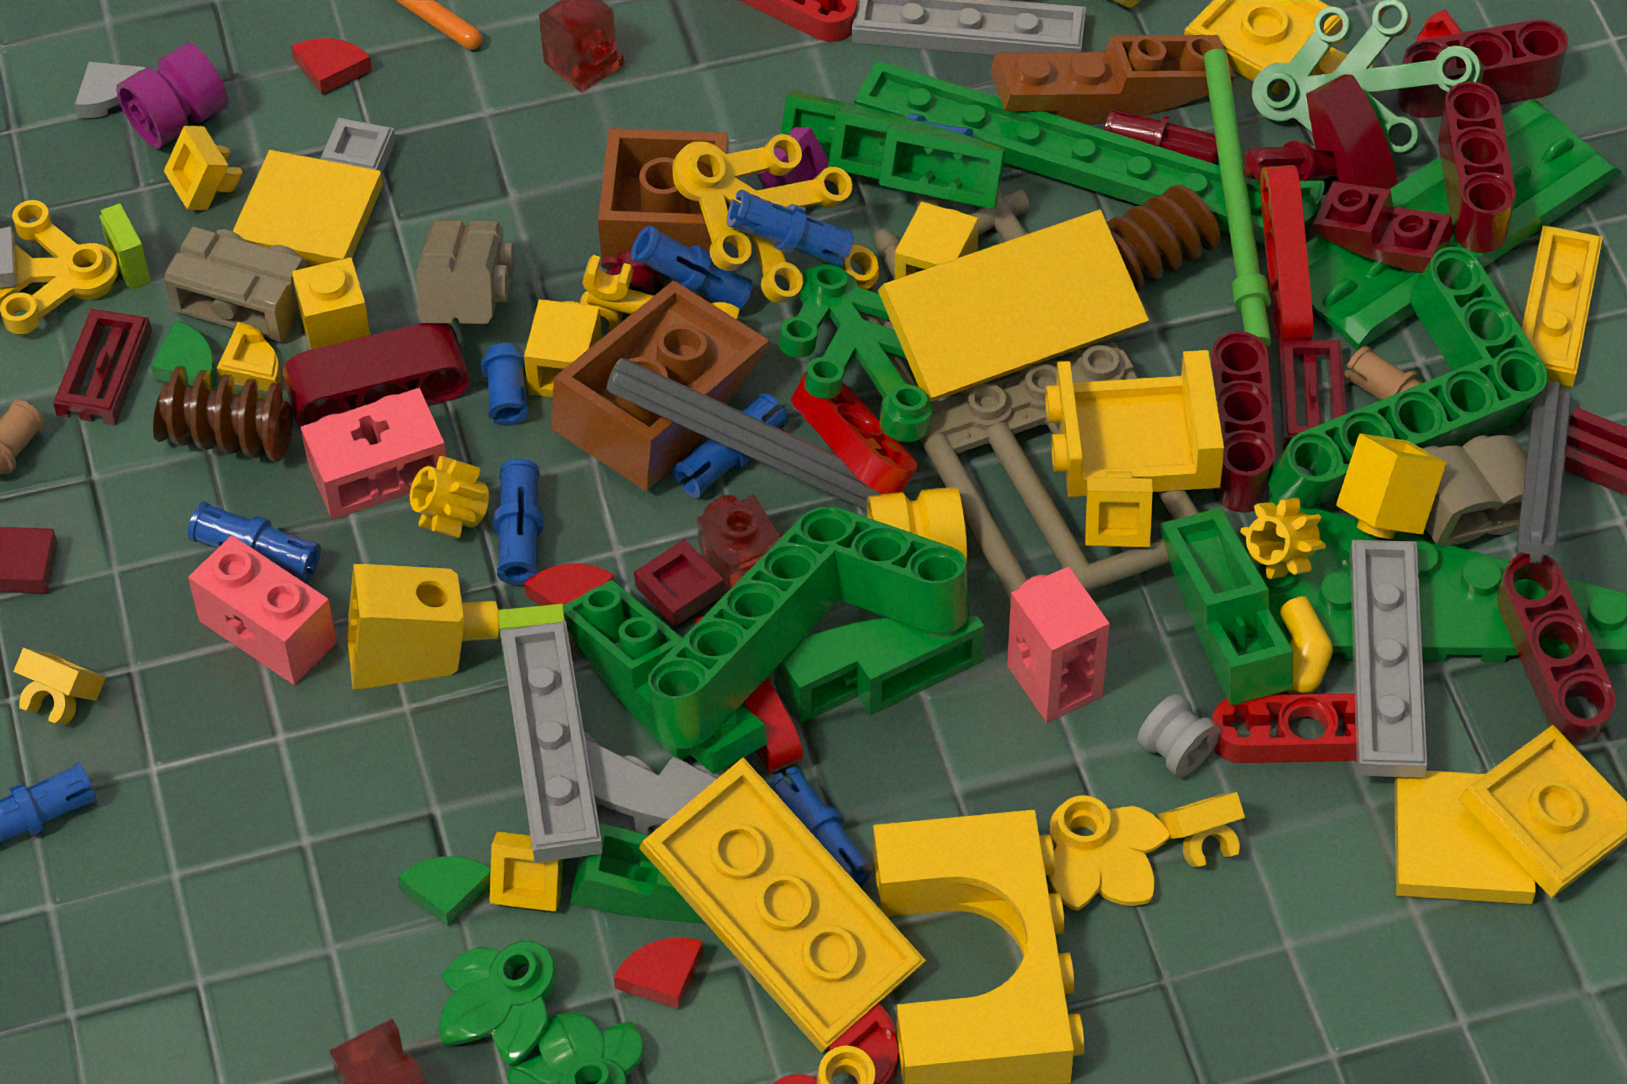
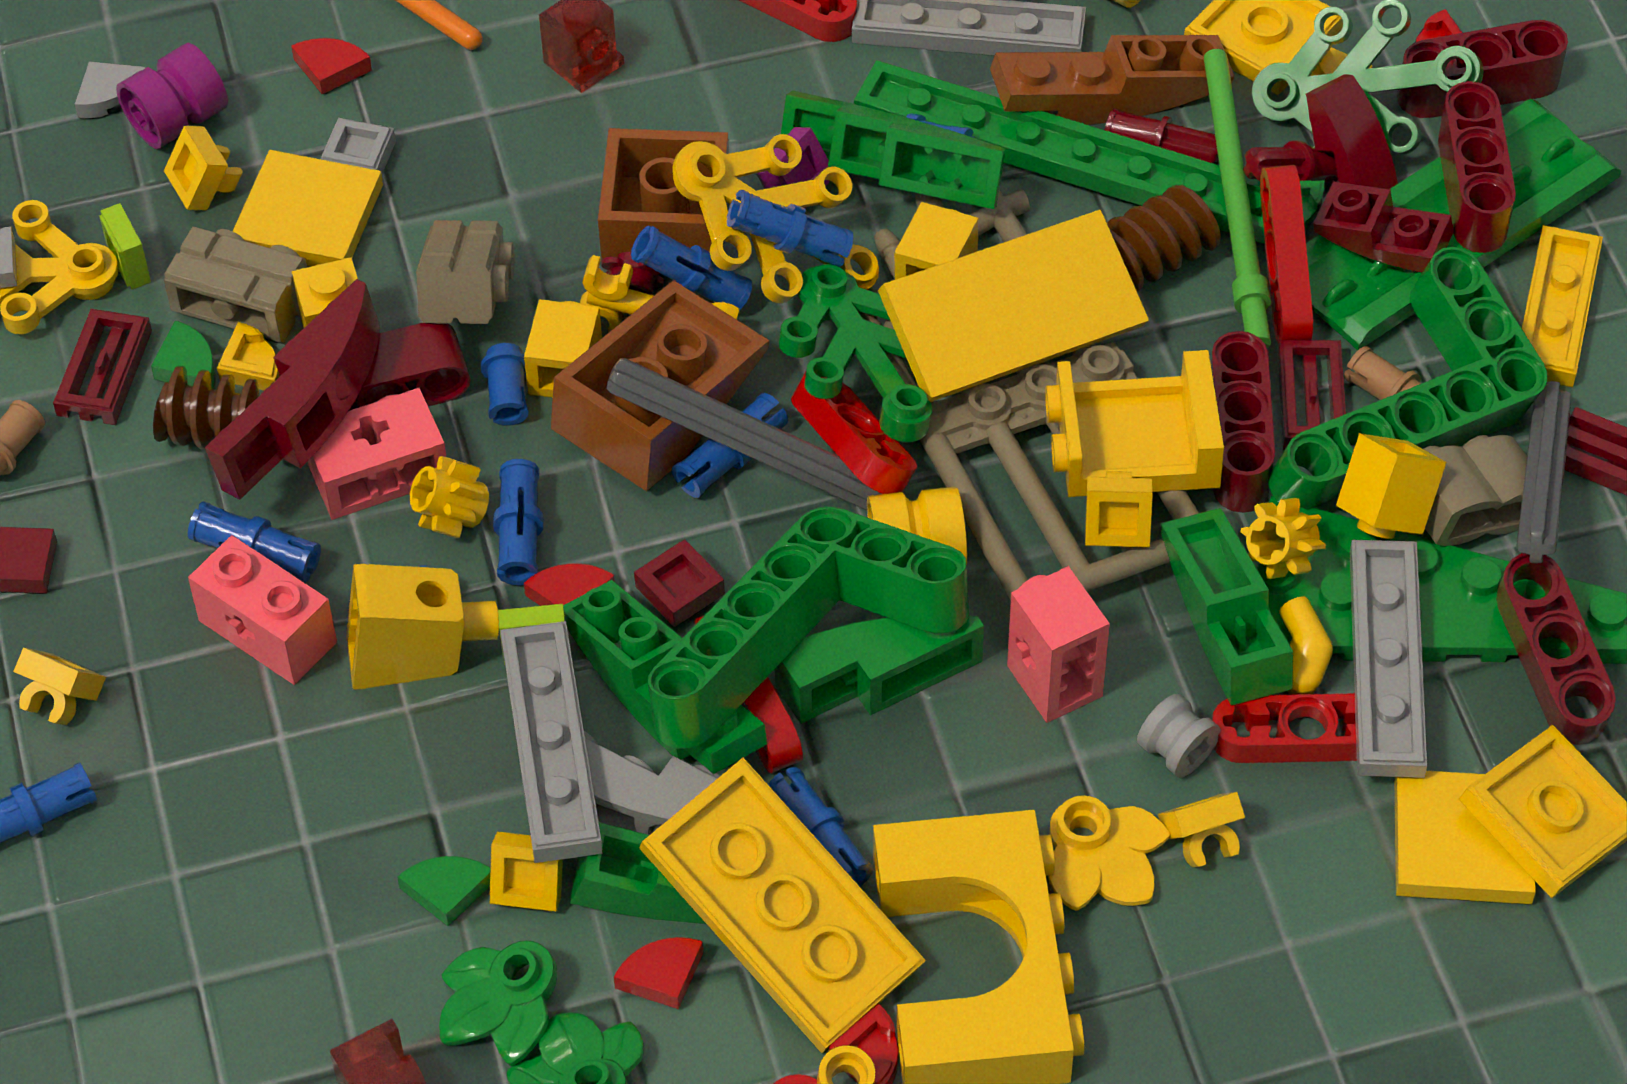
(316, 388): none -> dark red slope
(735, 536): clear red brick -> none

